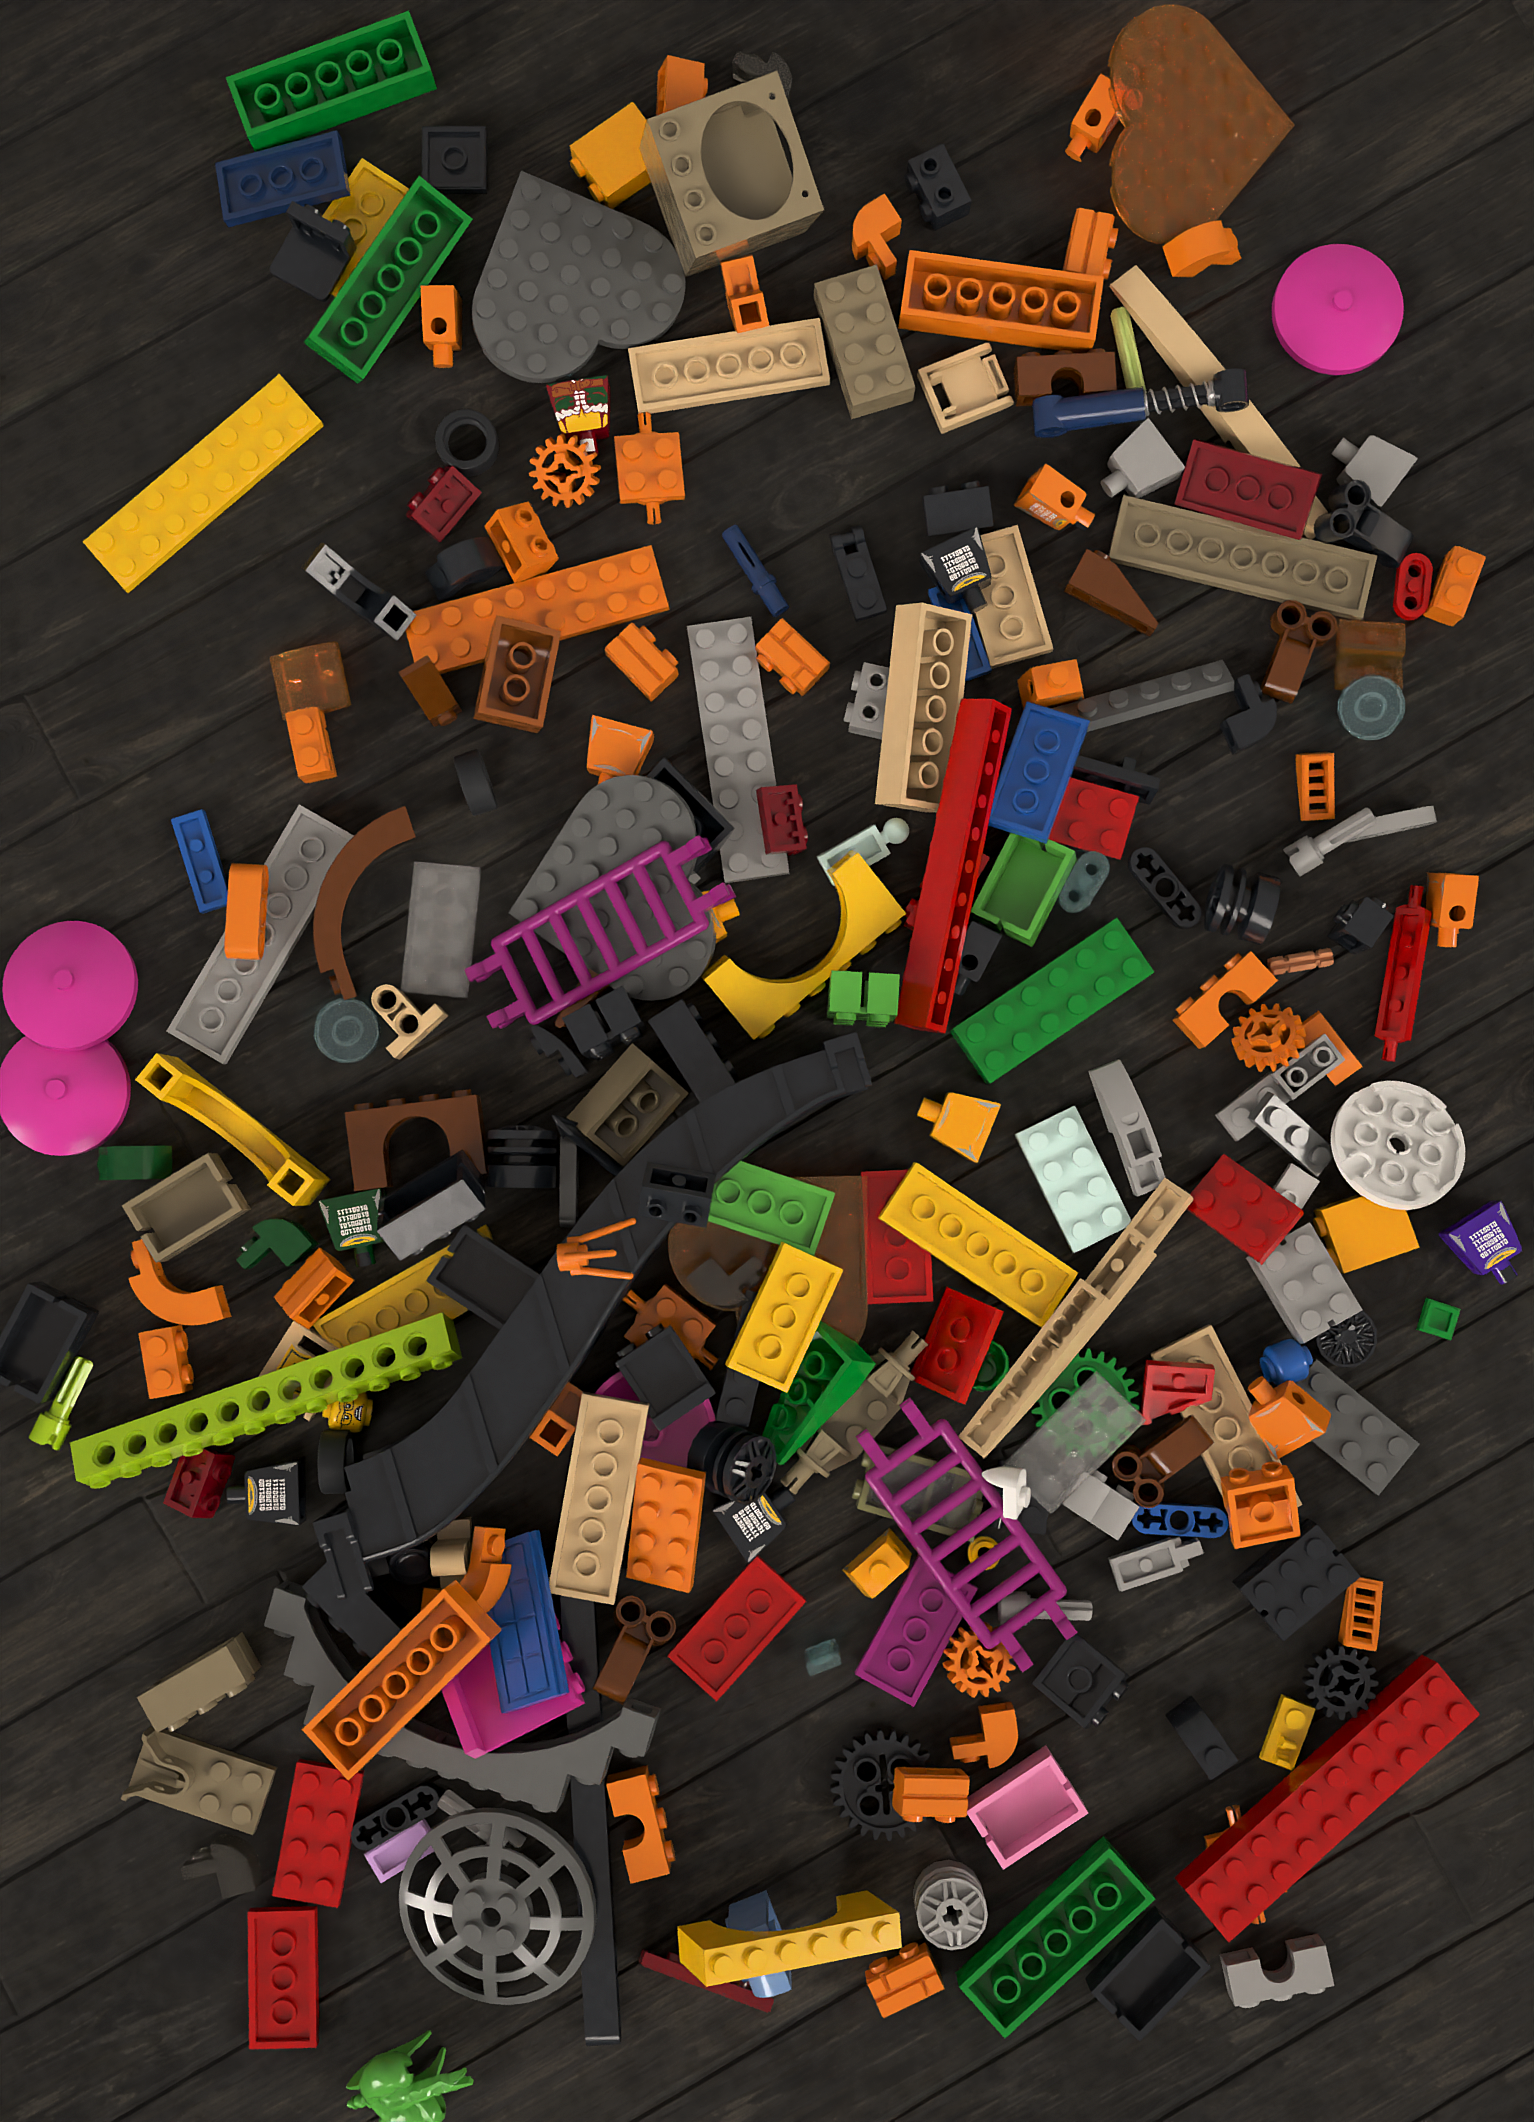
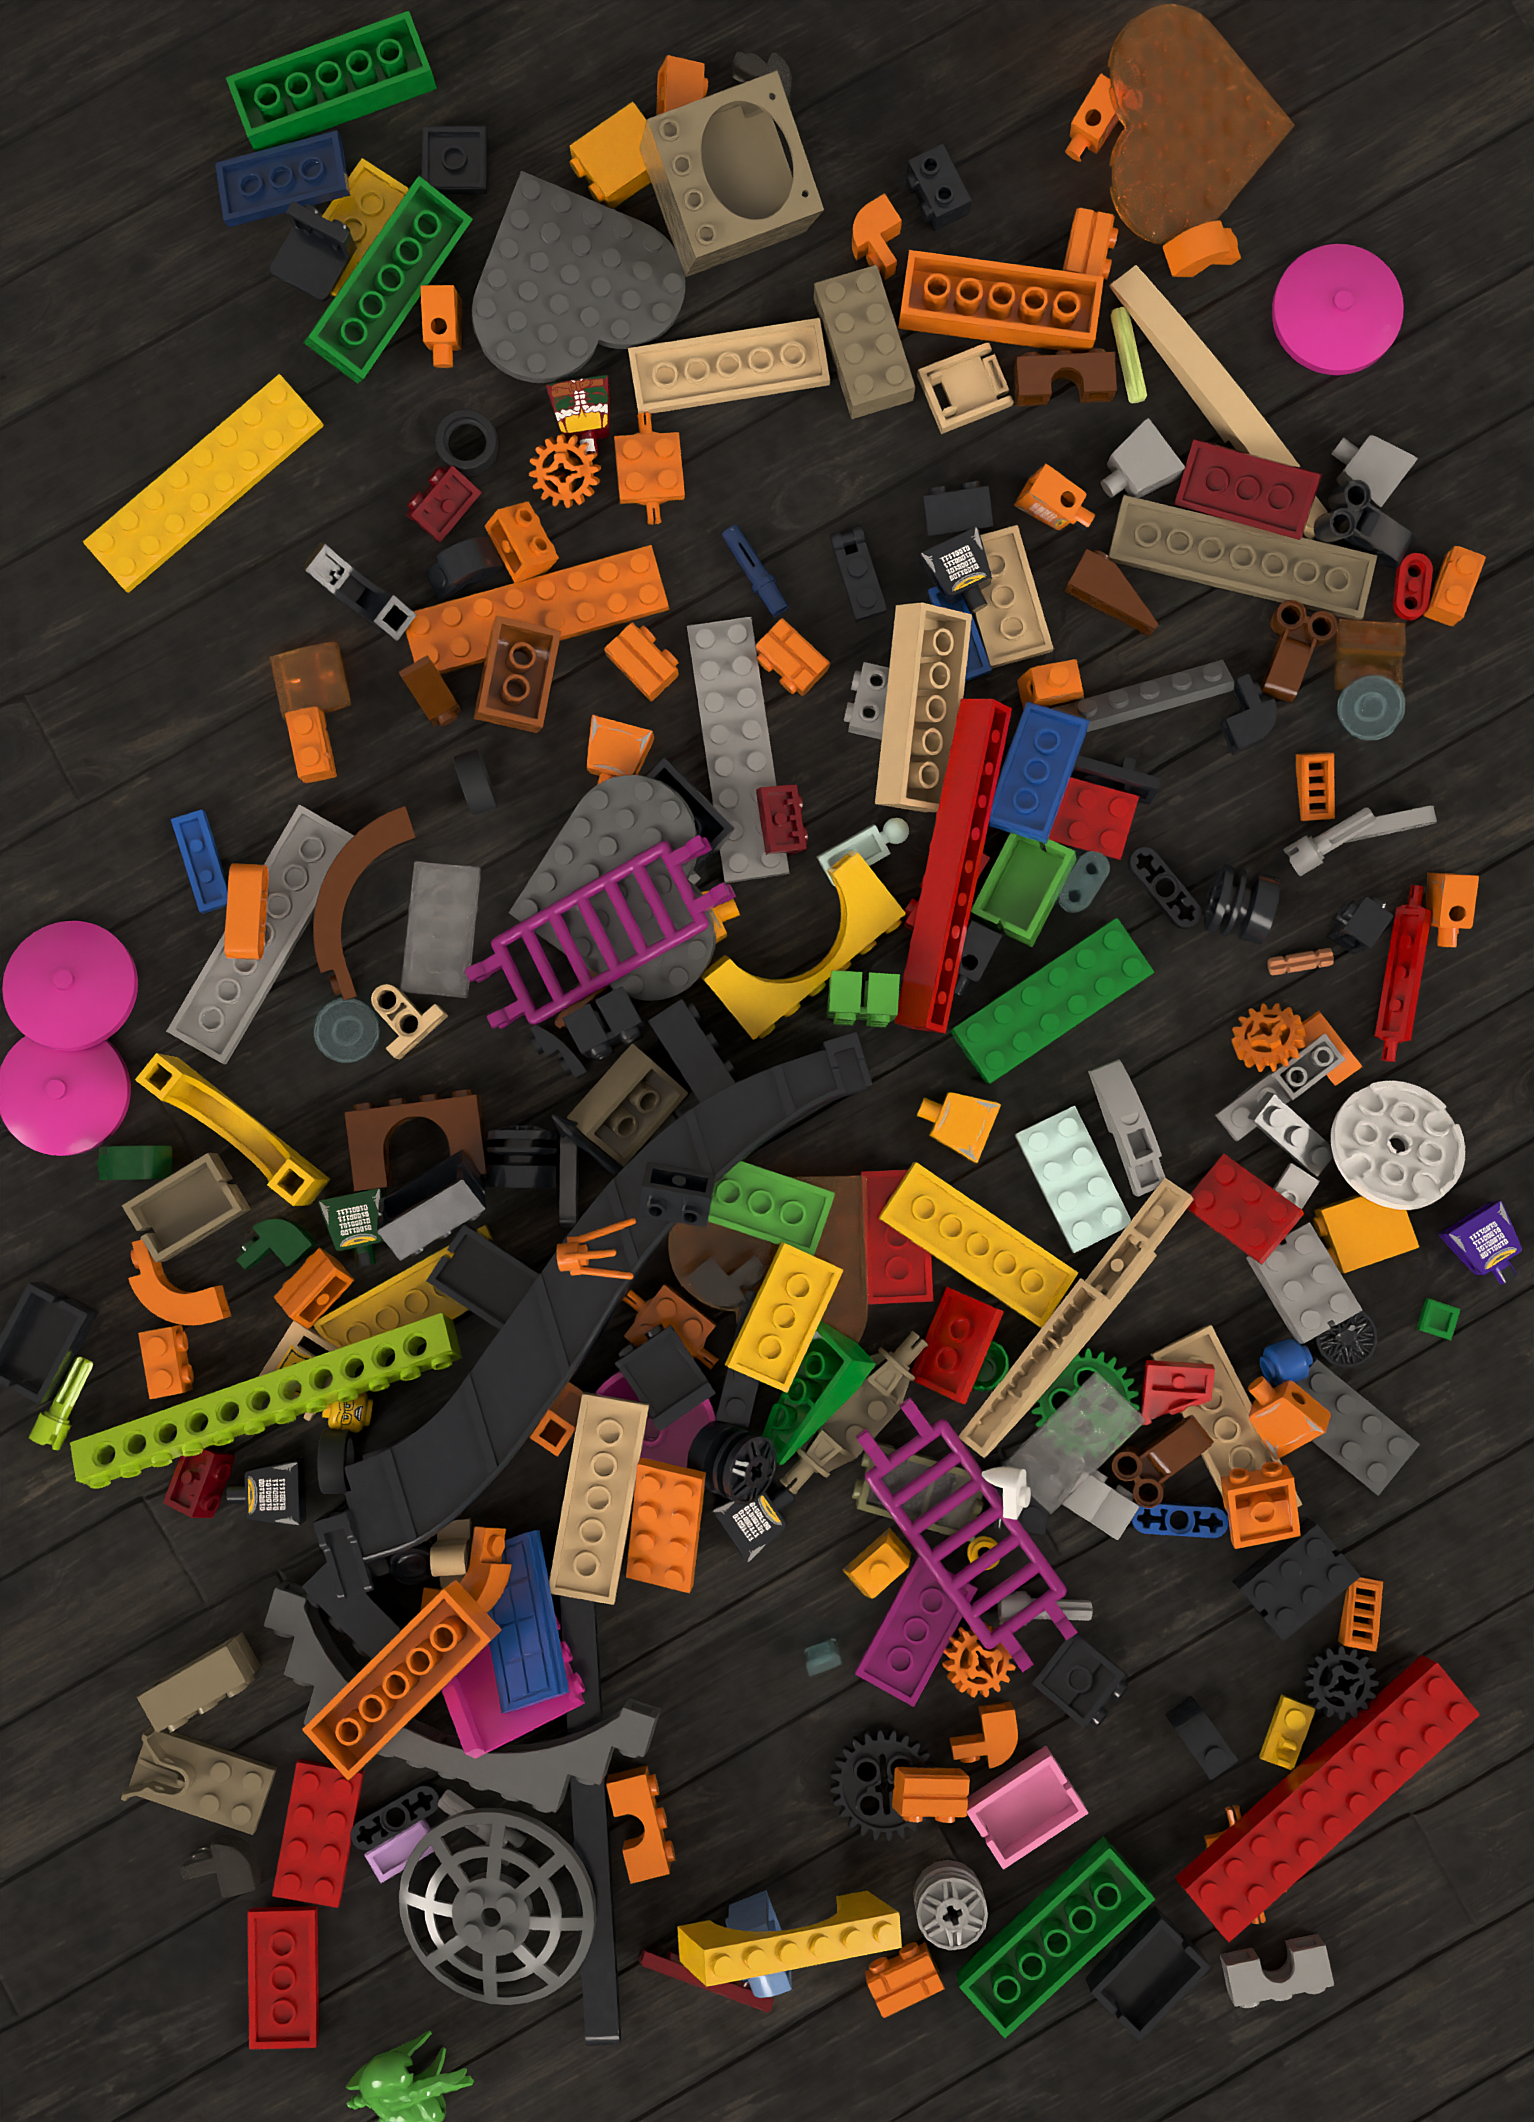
(630, 1649): reddish brown piece -> none
(736, 1627): red plate -> none
(743, 294): orange brick -> none
(1057, 415): piece -> none
(1153, 1561): light grey hinge -> none
(1201, 1017): orange arch -> none

